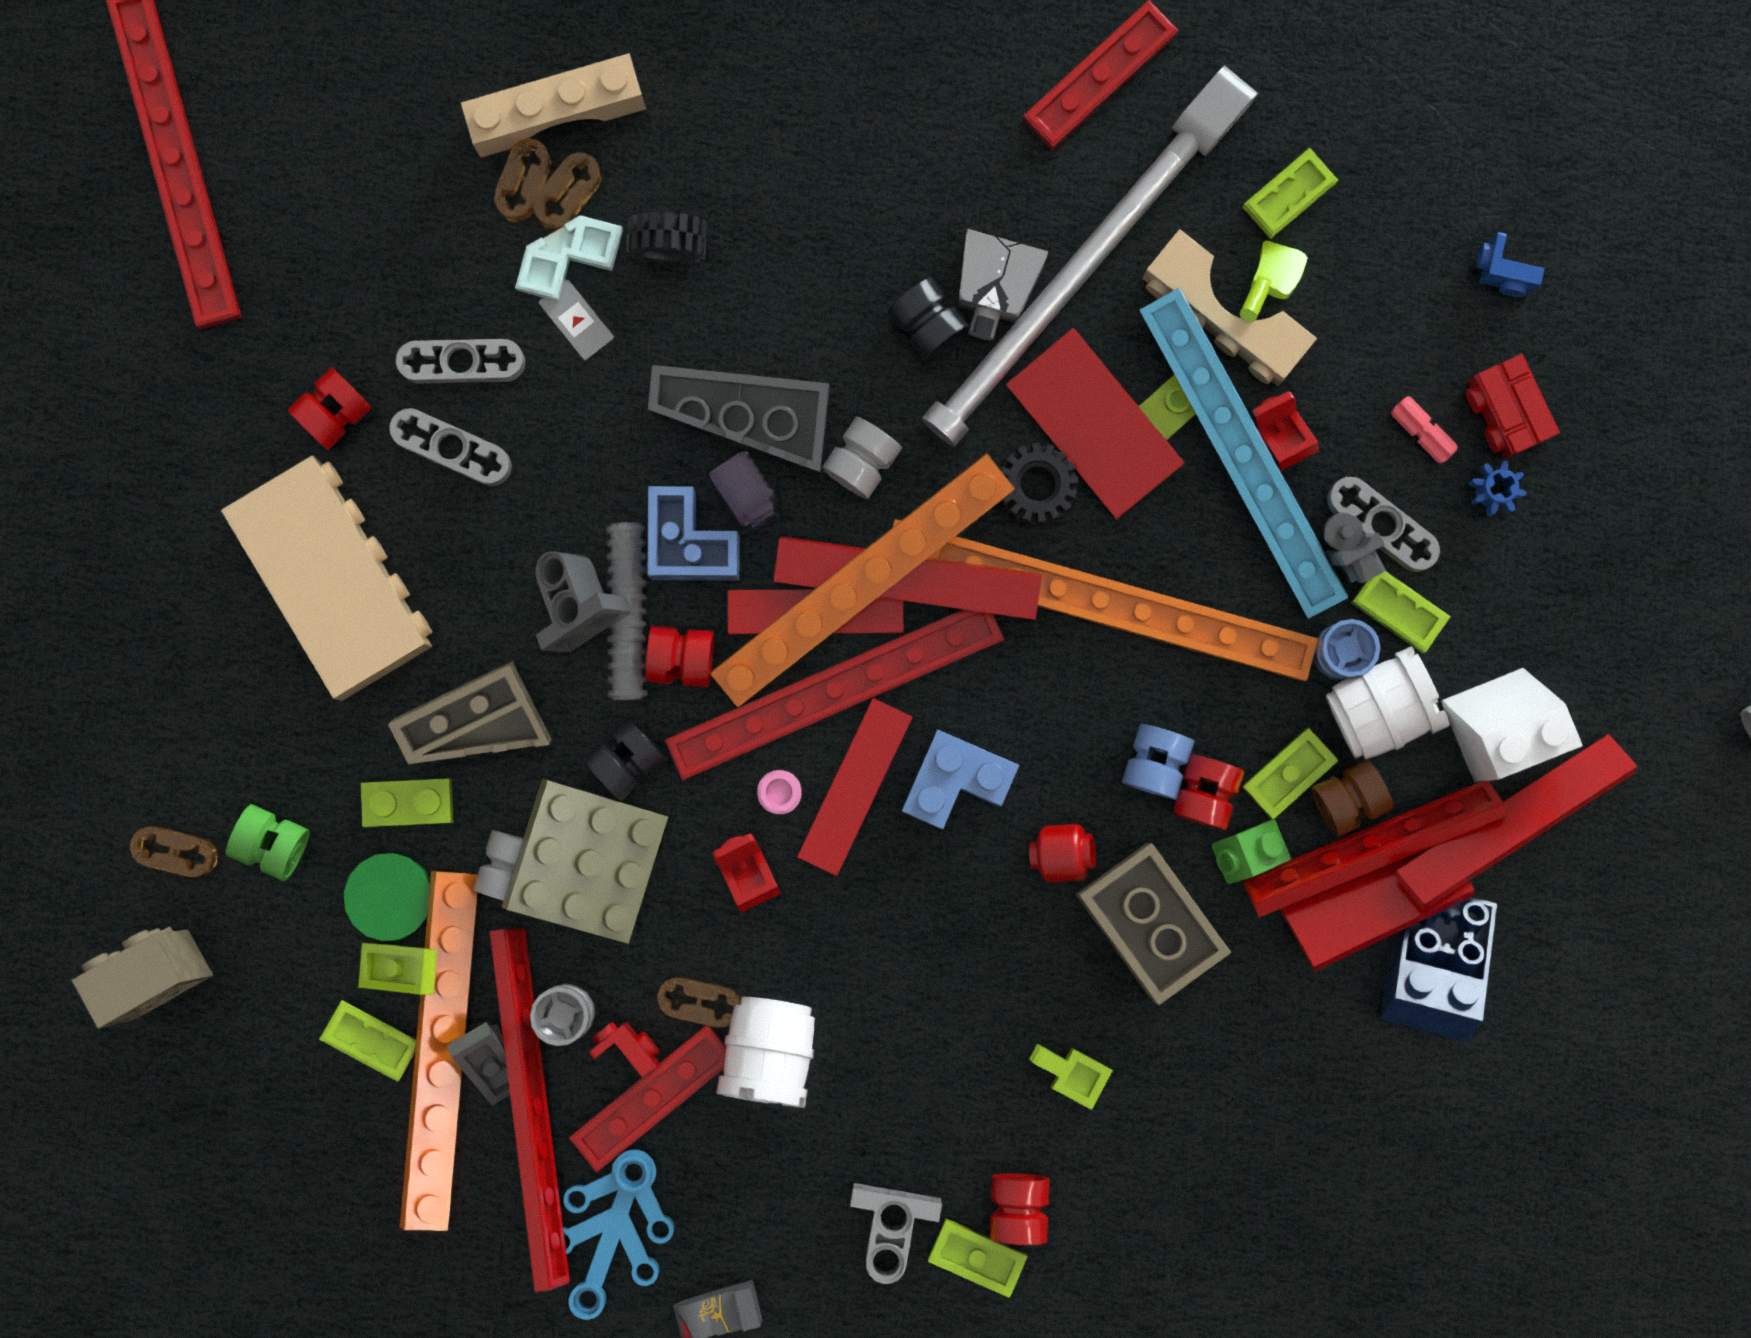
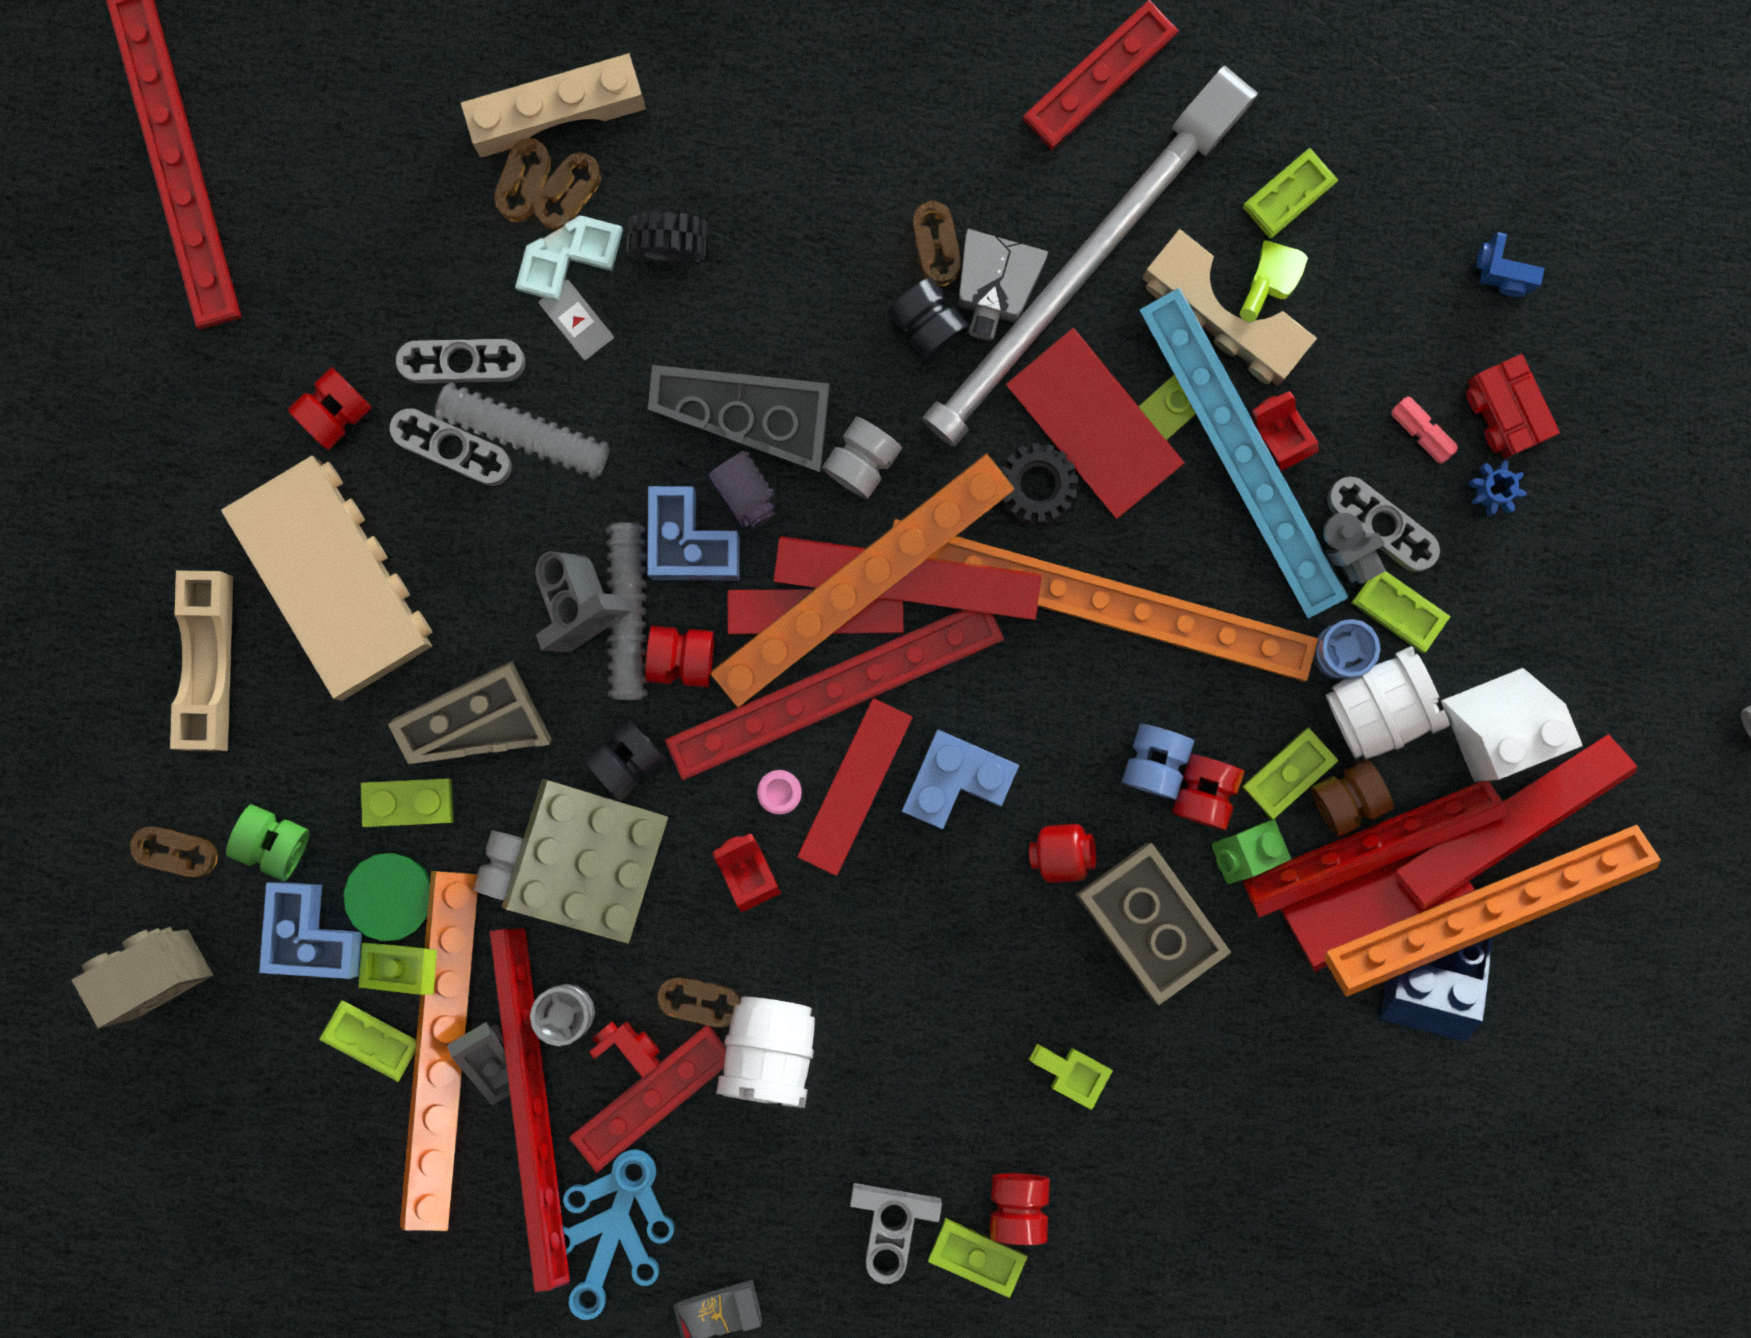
(205, 627): none -> tan arch
(293, 938): none -> medium blue brick
(521, 430): none -> clear piece
(947, 242): none -> clear orange beam
(1491, 910): none -> orange plate

